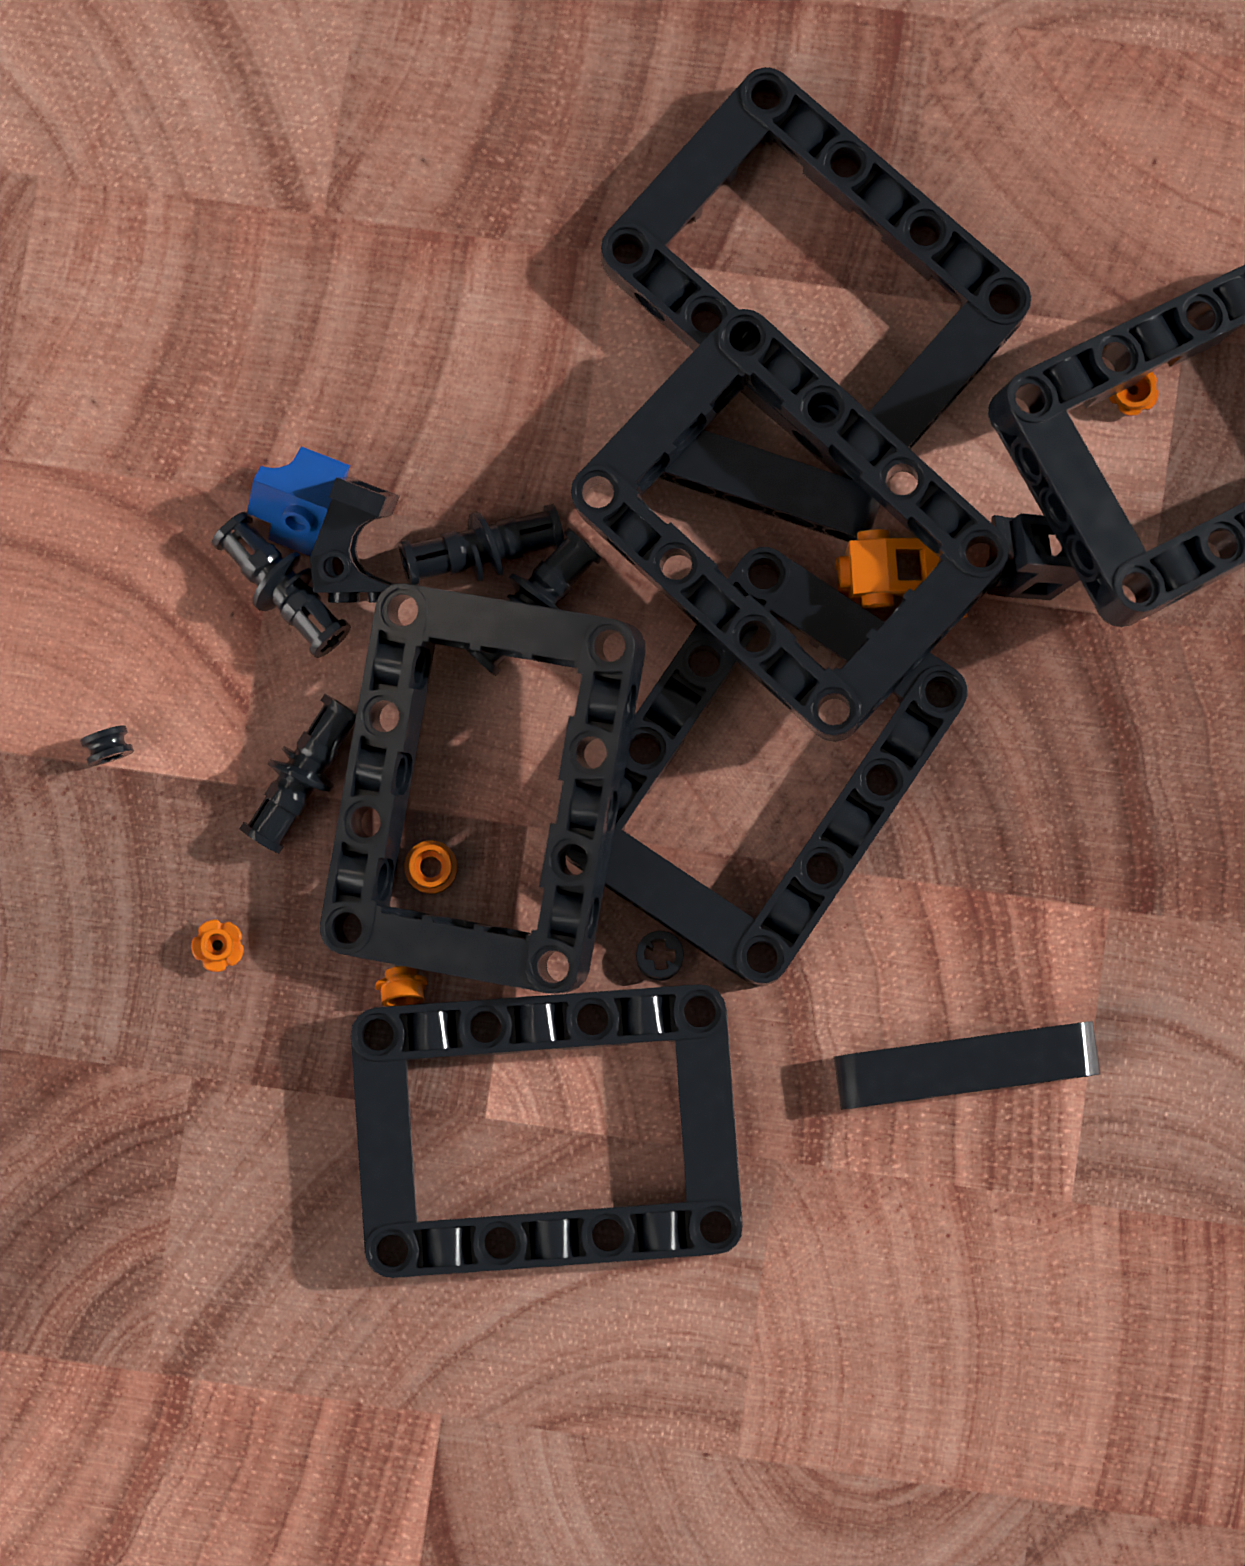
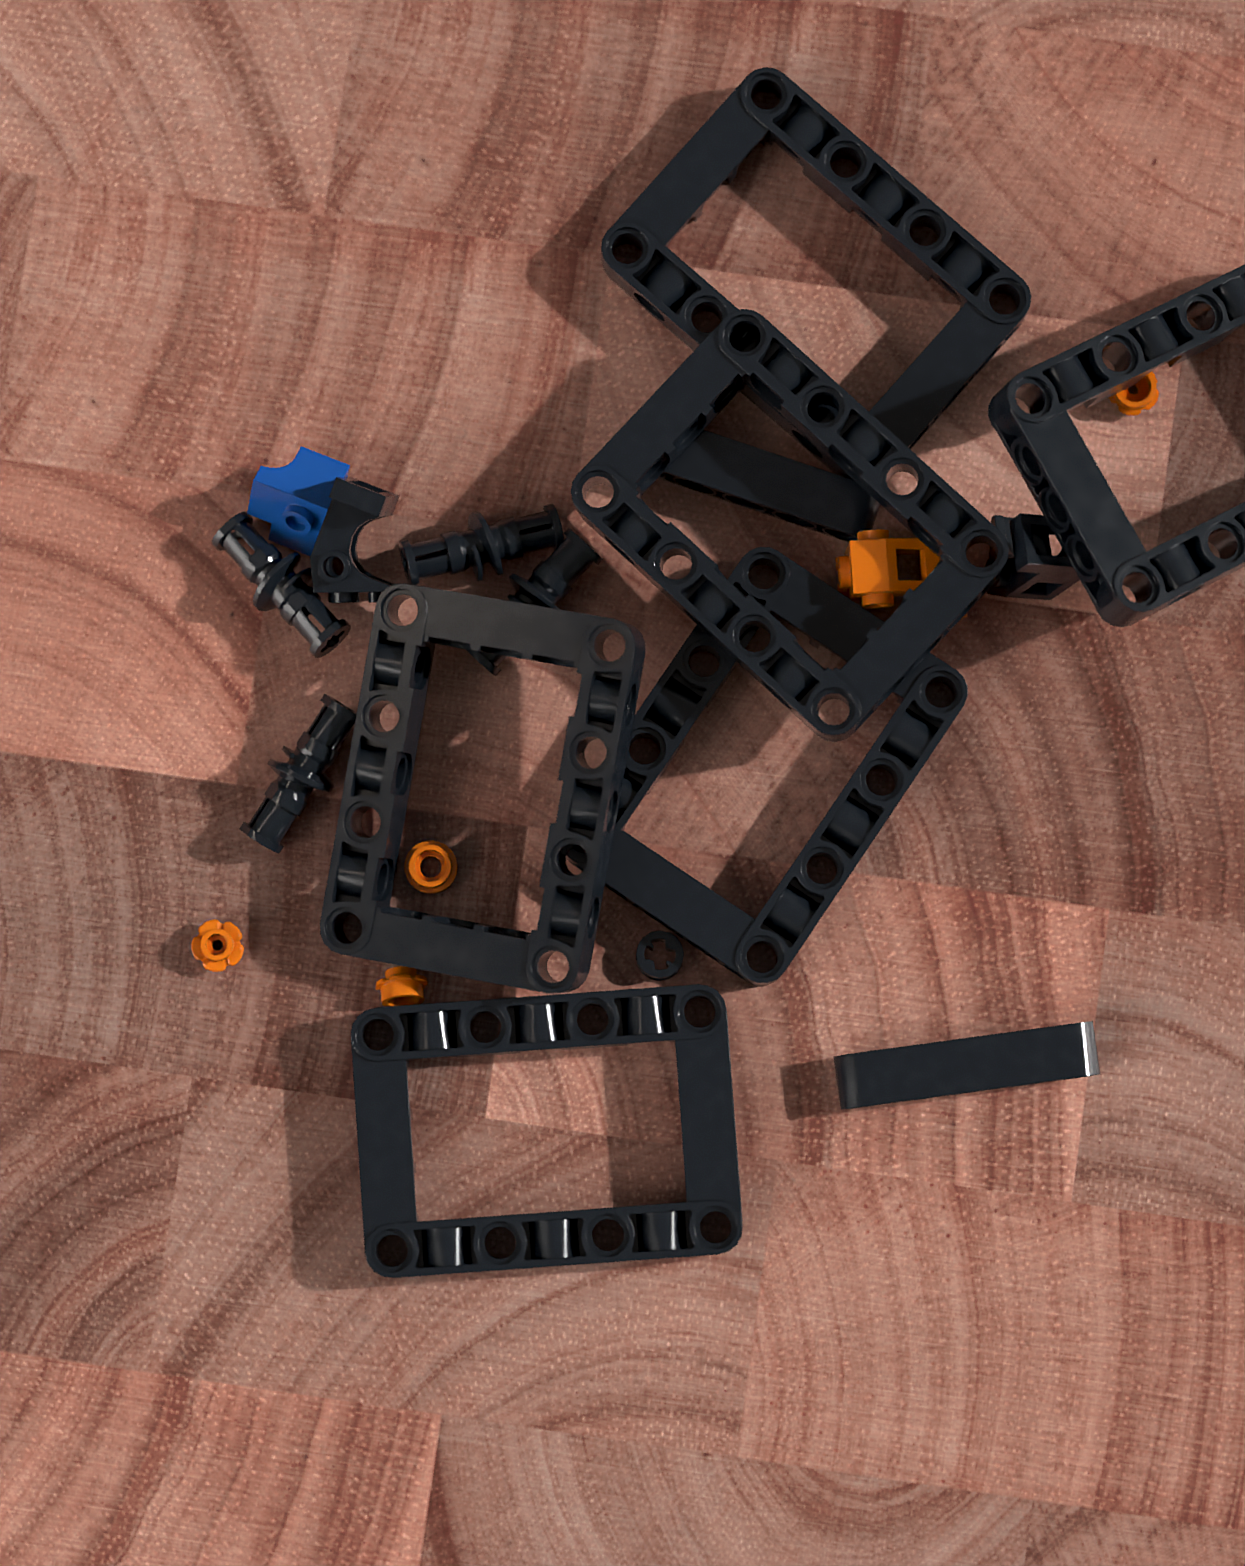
(107, 745): black bush -> none

